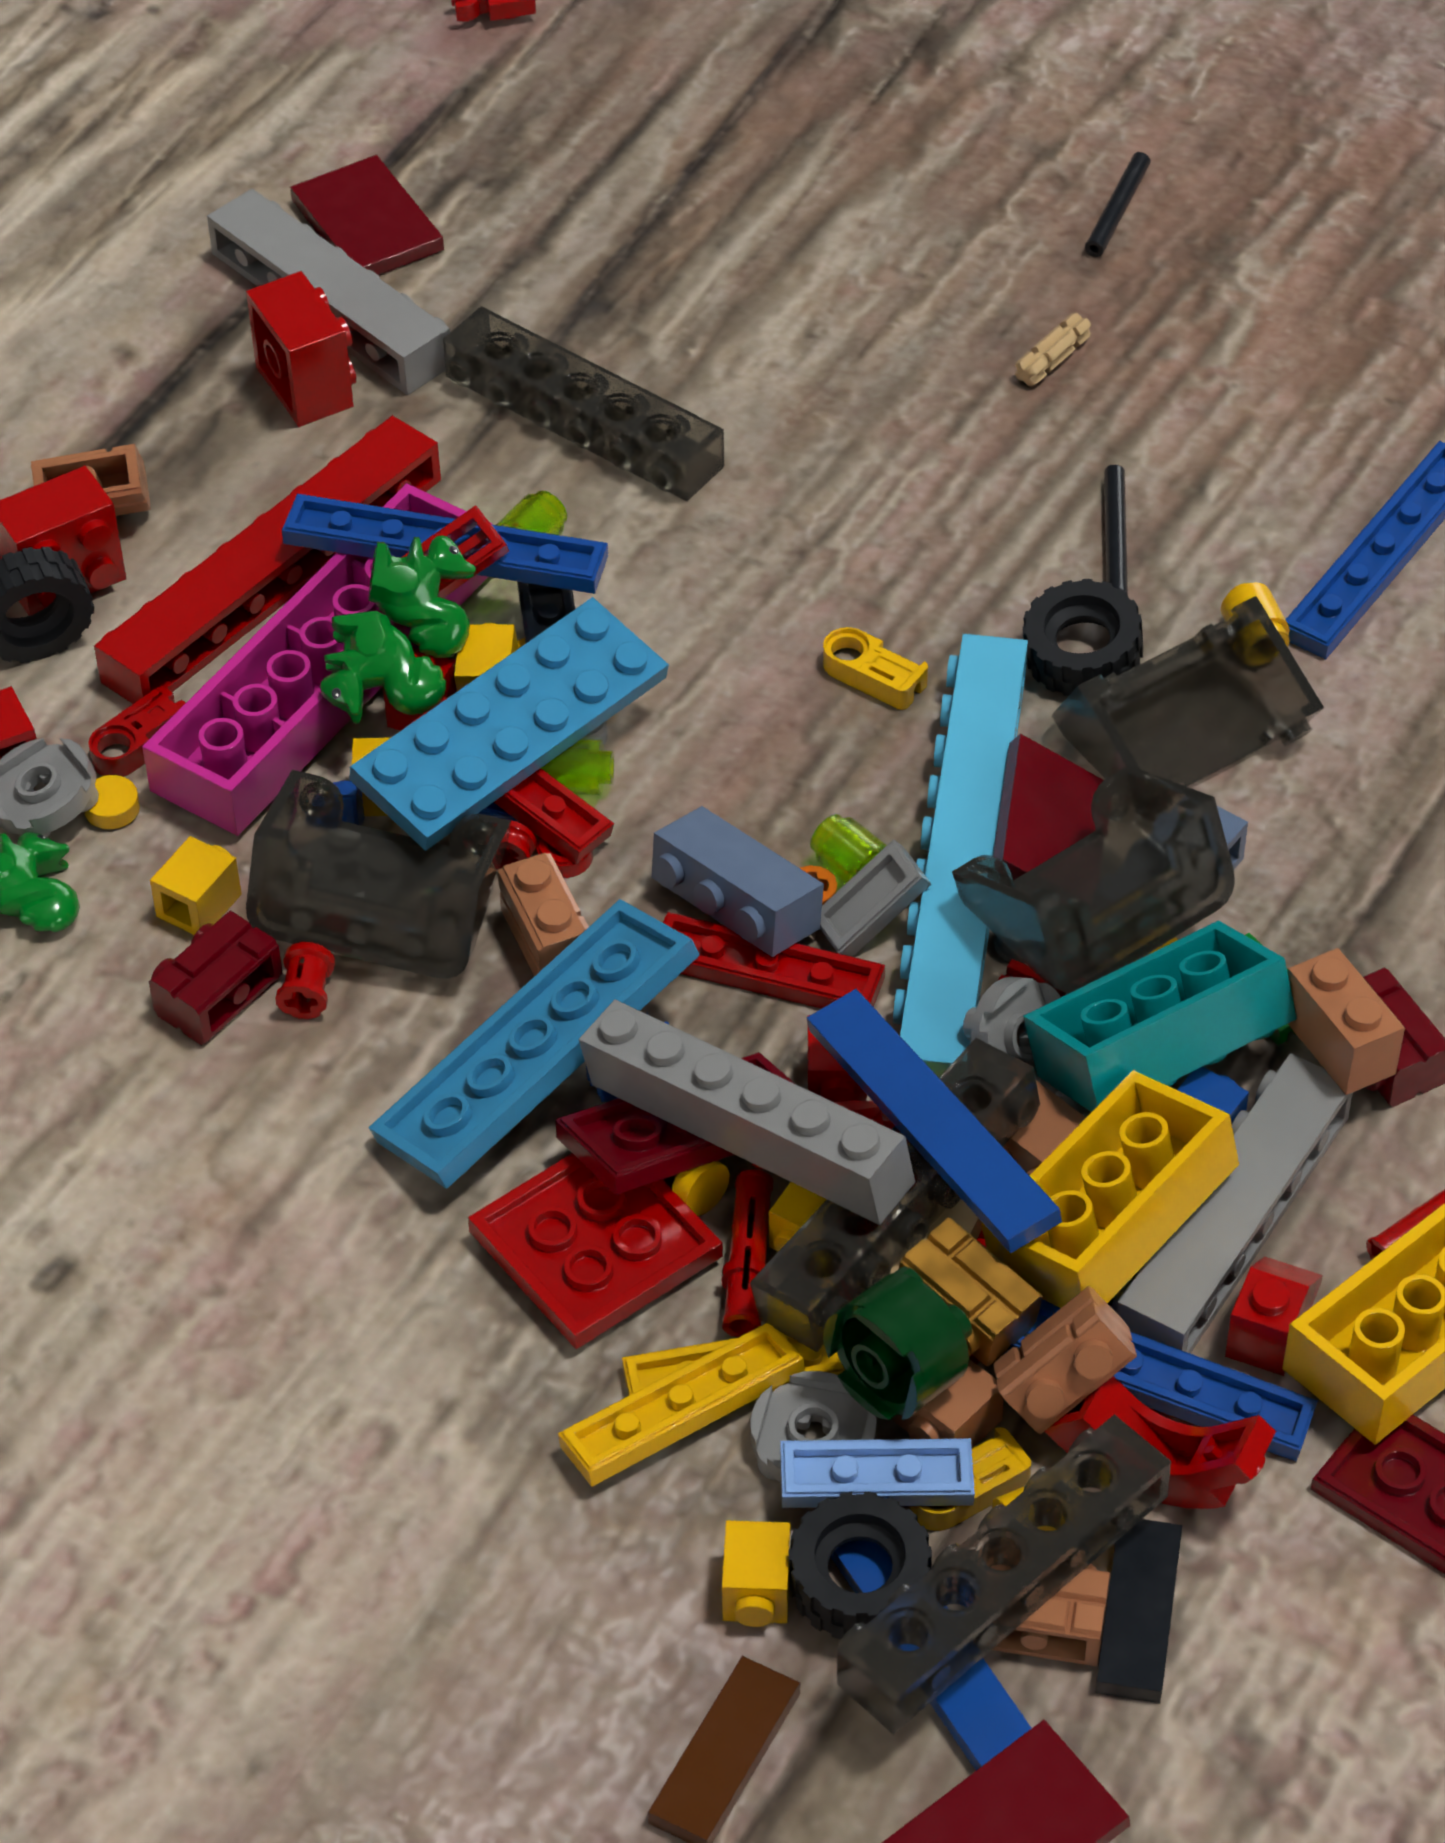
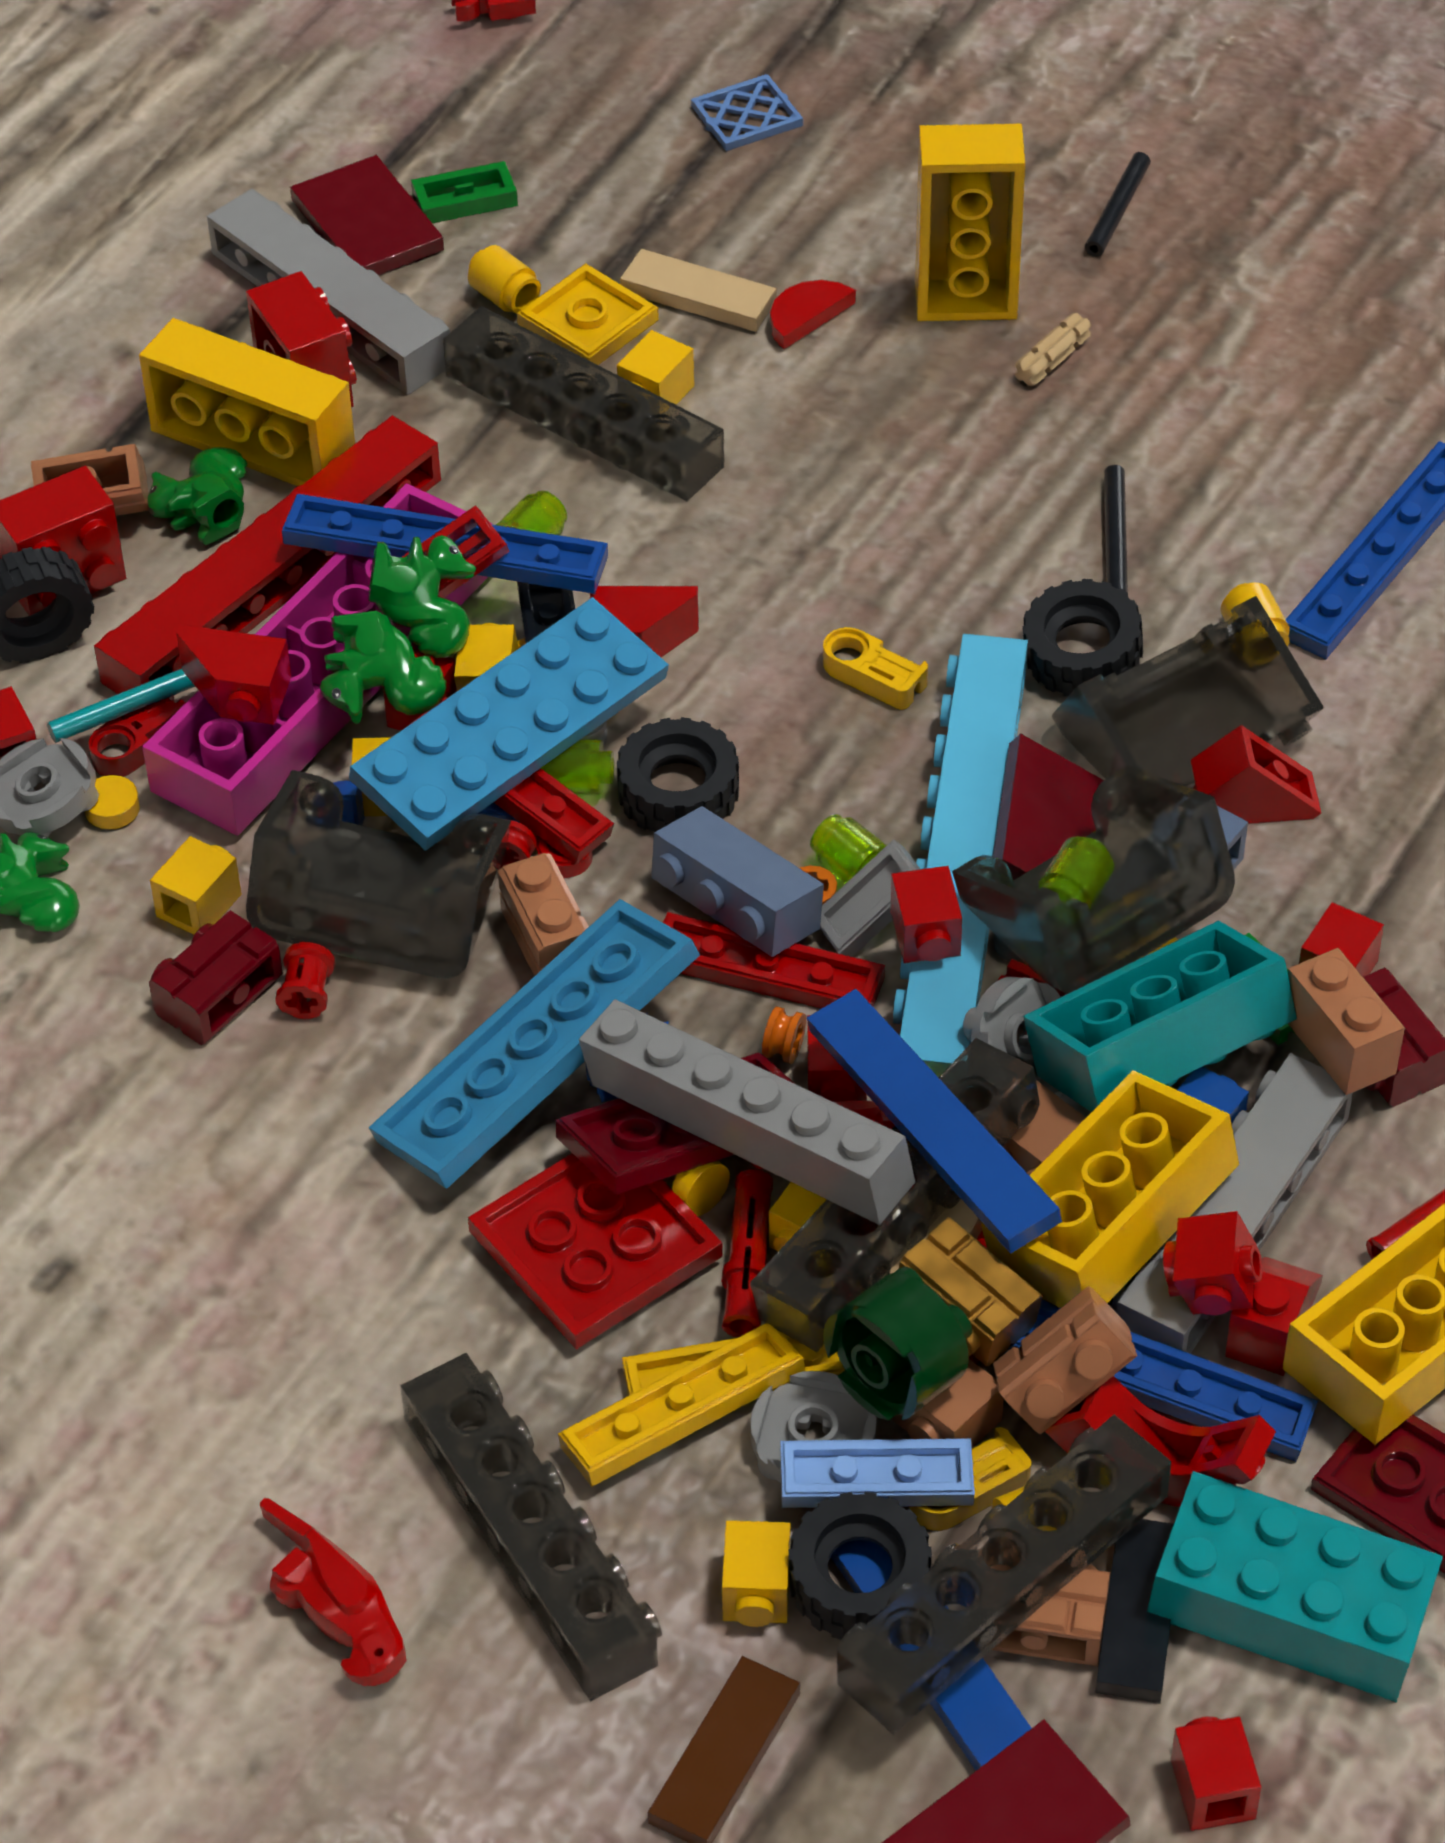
(119, 705): none -> teal bar
(208, 496): none -> green animal
(236, 671): none -> red slope
(245, 399): none -> yellow brick
(337, 1599): none -> red animal
(465, 192): none -> green tile
(503, 279): none -> yellow brick
(589, 314): none -> yellow tile
(596, 1651): none -> clear smoke brick
(655, 614): none -> red slope
(660, 366): none -> yellow brick
(669, 744): none -> black tyre
(699, 290): none -> tan tile
(753, 133): none -> medium blue window
(784, 1035): none -> orange bush
(806, 308): none -> red tile
(926, 914): none -> red brick
(969, 221): none -> yellow brick
(1079, 870): none -> clear neon green brick
(1213, 1263): none -> red brick
(1215, 1772): none -> red brick
(1255, 779): none -> red slope
(1294, 1586): none -> teal brick
(1349, 931): none -> red brick

